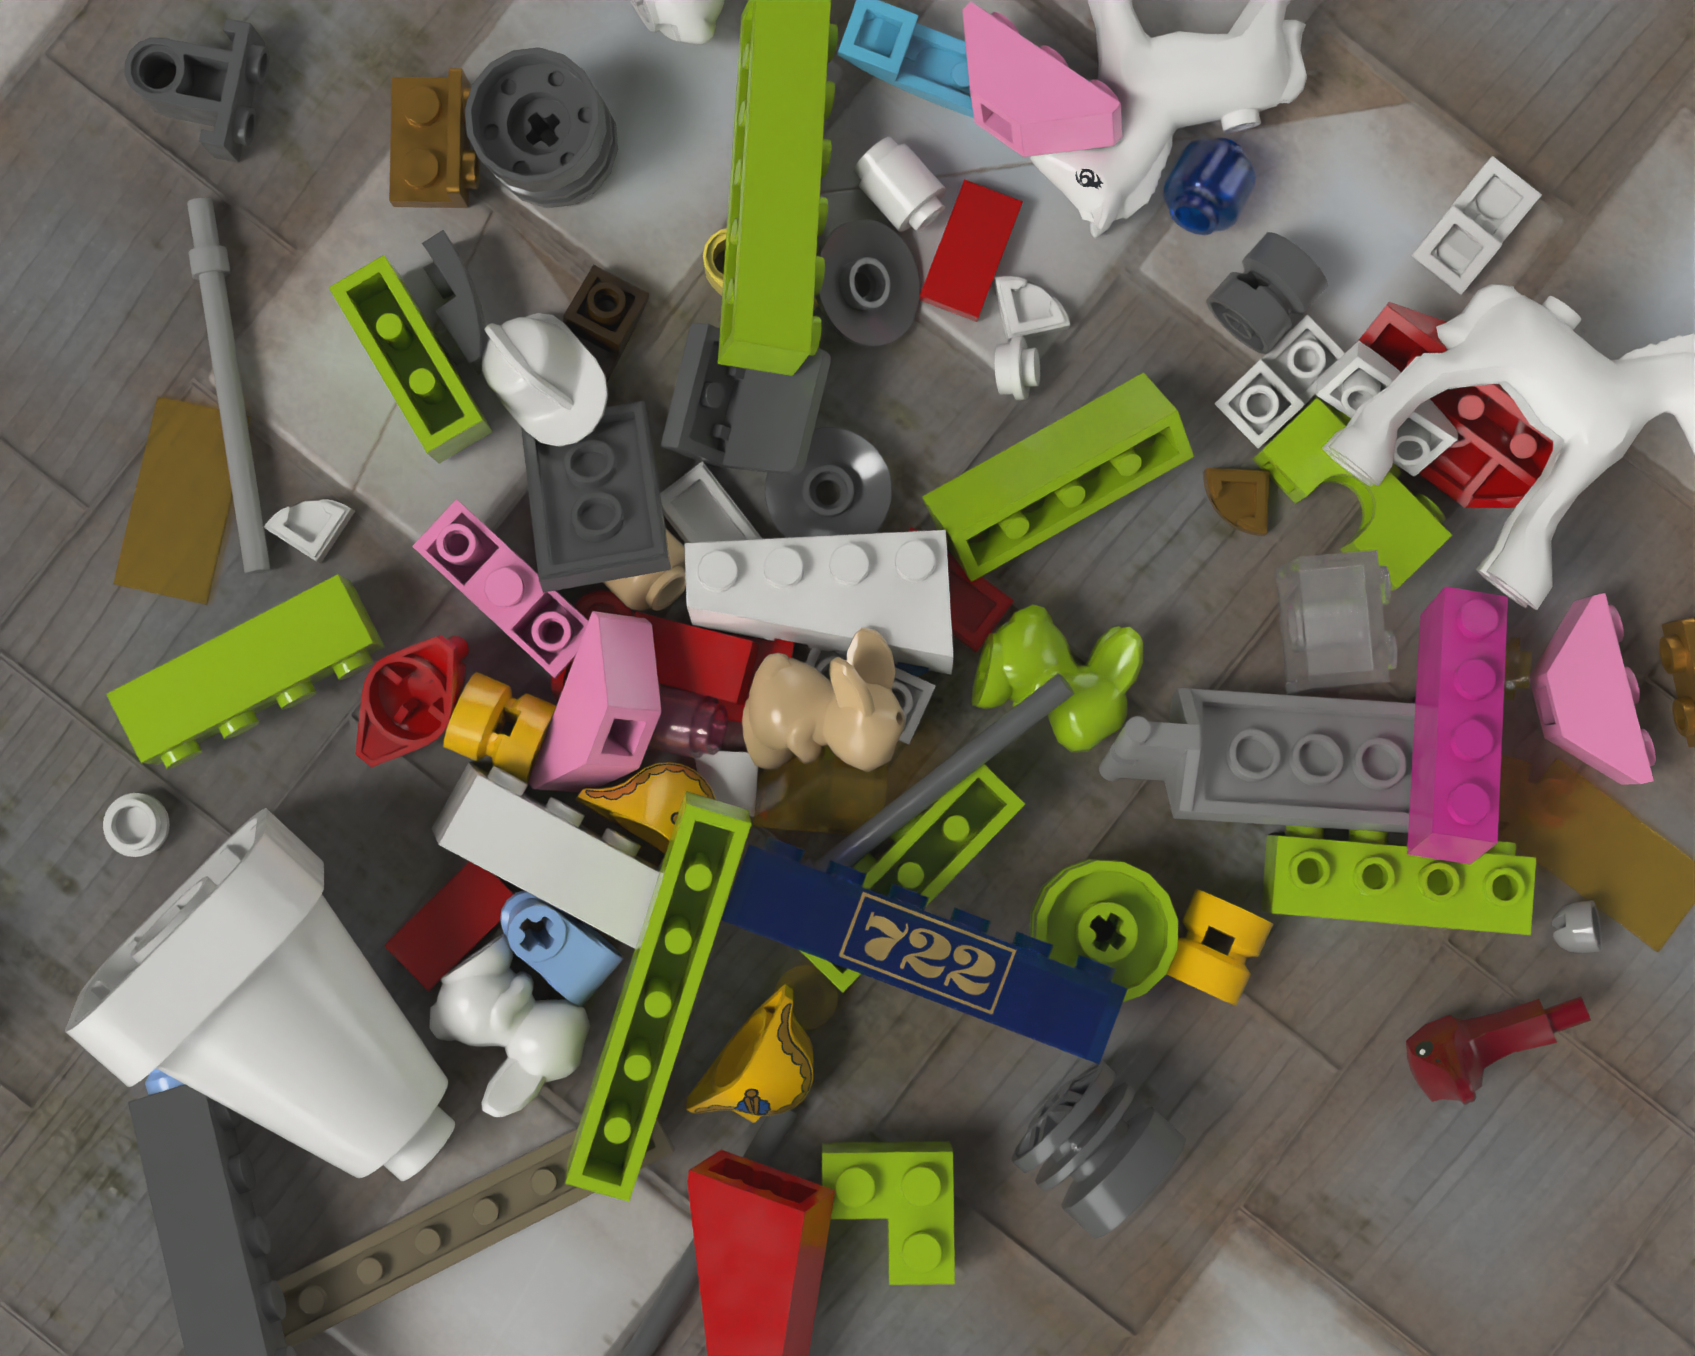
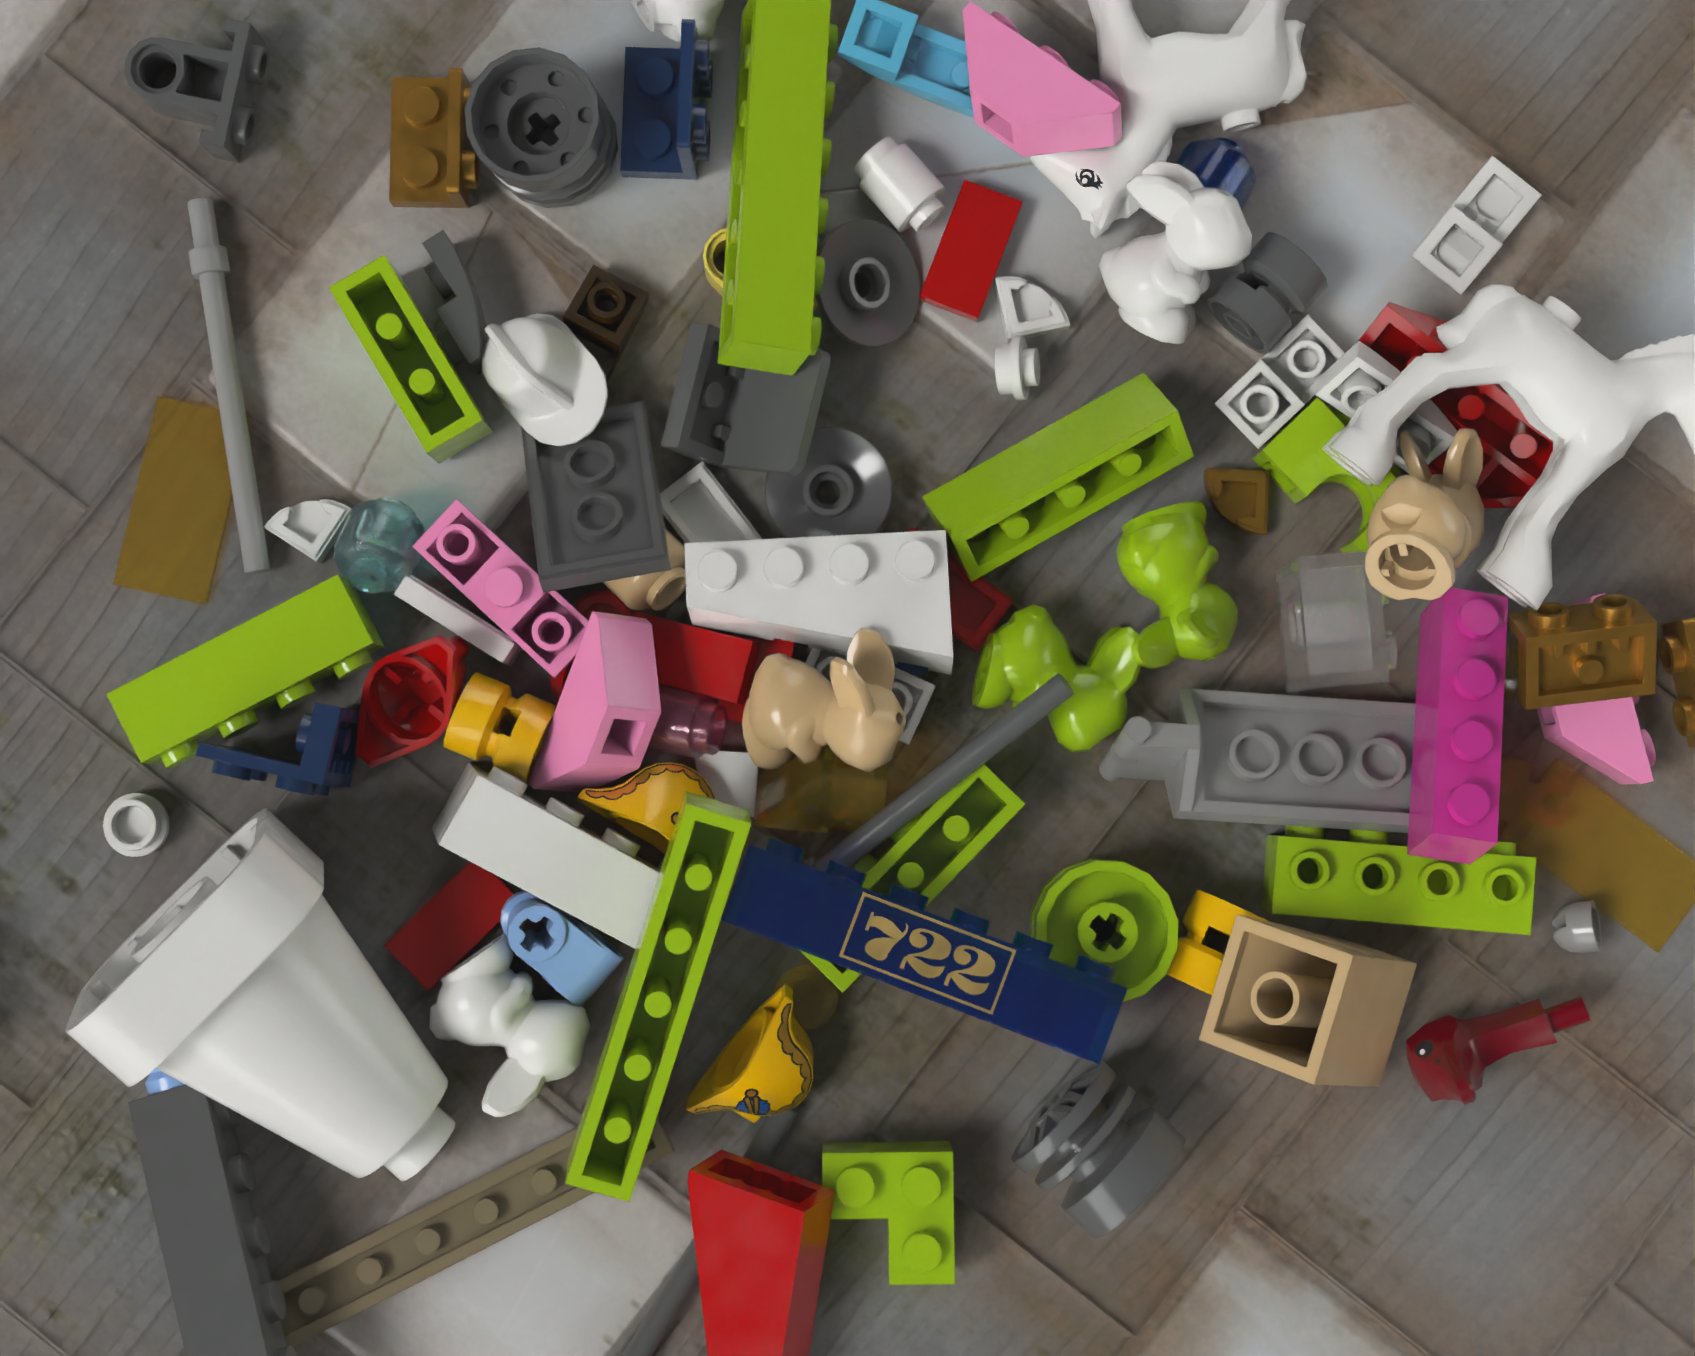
(327, 759): none -> dark blue bracket
(377, 545): none -> clear light blue head
(458, 619): none -> white tile
(662, 111): none -> dark blue bracket
(1166, 272): none -> white animal
(1169, 563): none -> lime animal
(1307, 1003): none -> tan slope
(1426, 521): none -> tan animal
(1584, 651): none -> pearl gold bracket

